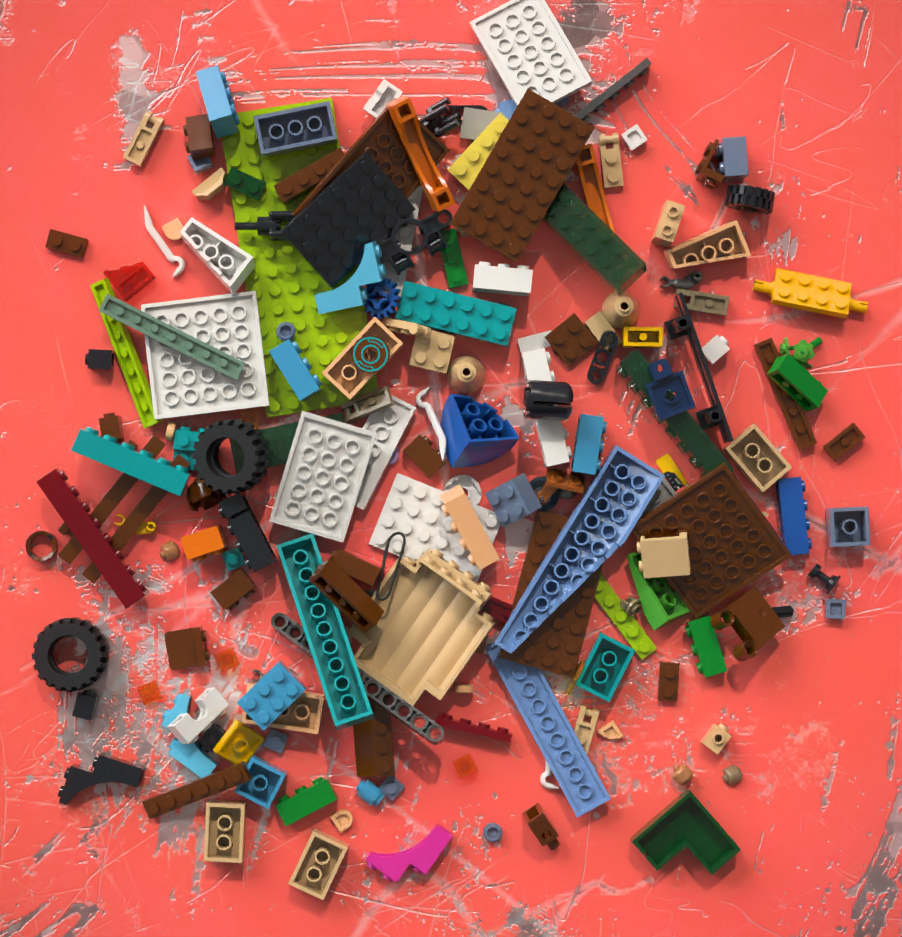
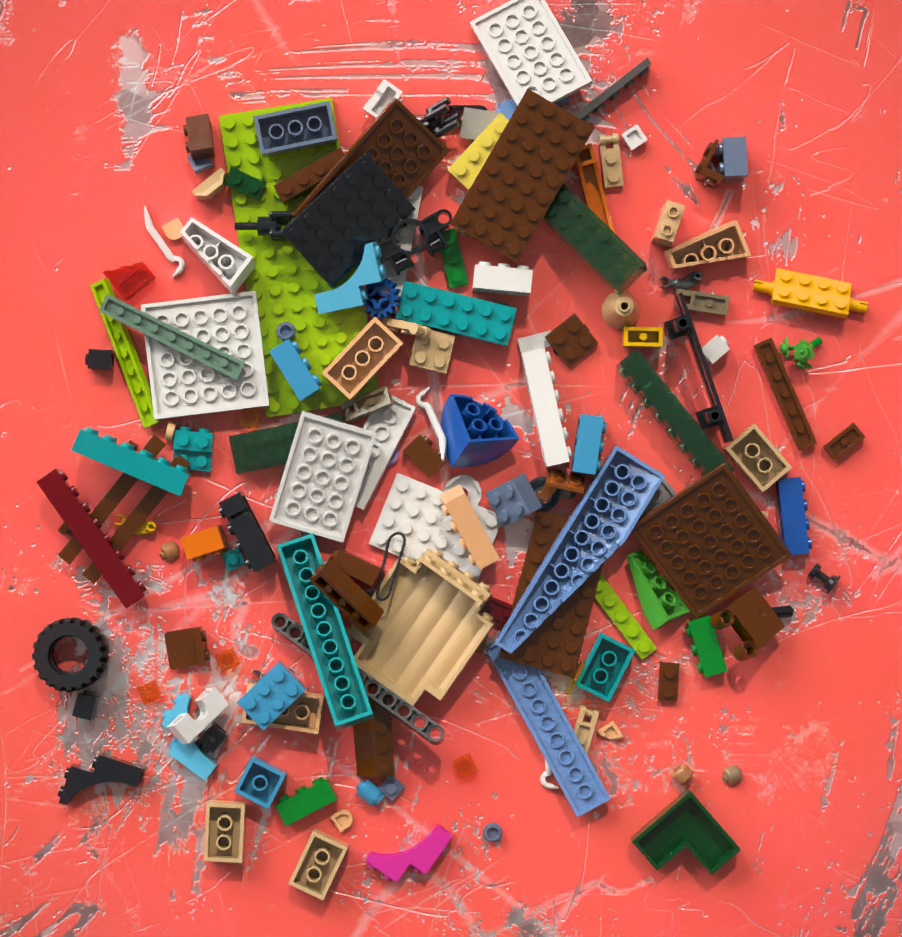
(29, 545): reddish brown piece -> none
(66, 243): reddish brown plate -> none
(111, 425): reddish brown brick -> none
(143, 139): tan plate -> none
(197, 790): reddish brown plate -> none
(200, 496): reddish brown cylinder -> none
(208, 462): black tyre -> none
(218, 101): brick -> none
(233, 589): reddish brown brick -> none
(238, 743): yellow plate -> none
(276, 740): sand blue plate -> none
(382, 354): reddish brown tile -> none
(408, 127): orange arch -> none
(462, 383): tan cone -> none
(463, 688): light nougat tile -> none
(482, 729): dark red plate -> none
(541, 826): reddish brown torso -> none
(548, 400): black cylinder -> none
(598, 325): tan tile -> none
(602, 372): black beam -> none
(631, 605): dark tan plate -> none
(664, 556): tan panel -> none
(666, 381): dark blue plate -> none
(671, 472): yellow sticker -> none
(716, 737): tan brick -> none
(749, 199): black wheel -> none
(797, 382): green brick -> none
(835, 608): sand blue plate -> none
(848, 526): sand blue brick -> none

